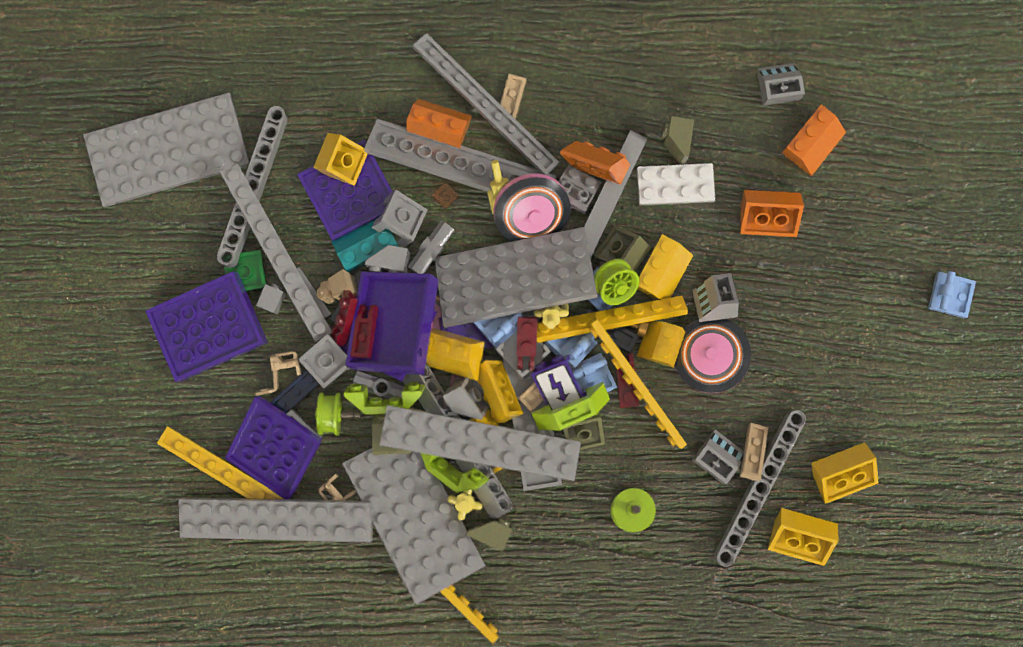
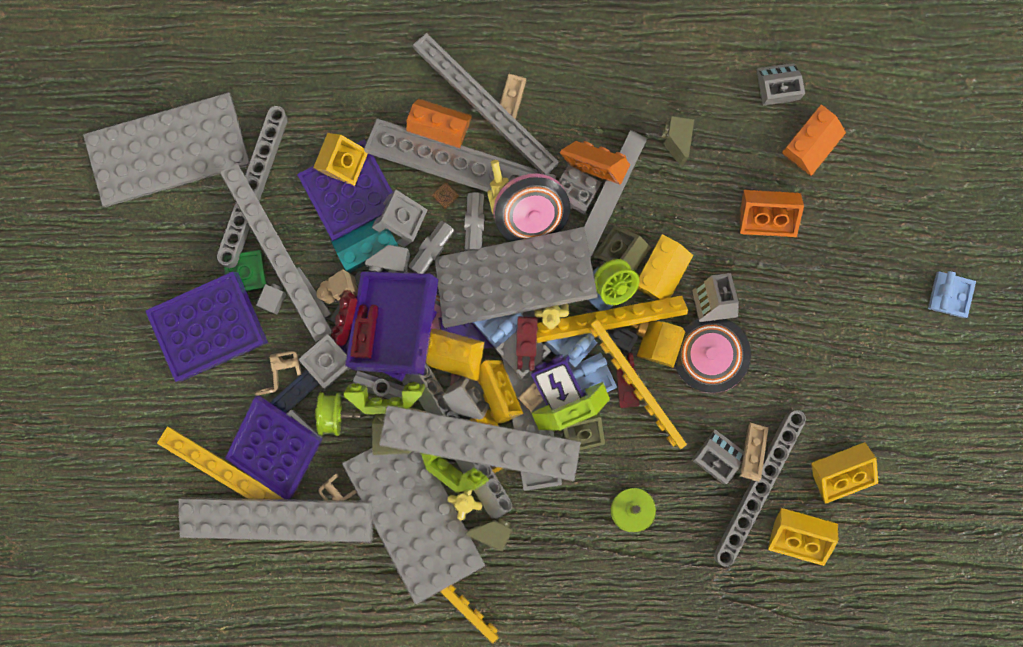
(474, 221): none -> light grey piece
(675, 184): white plate -> none

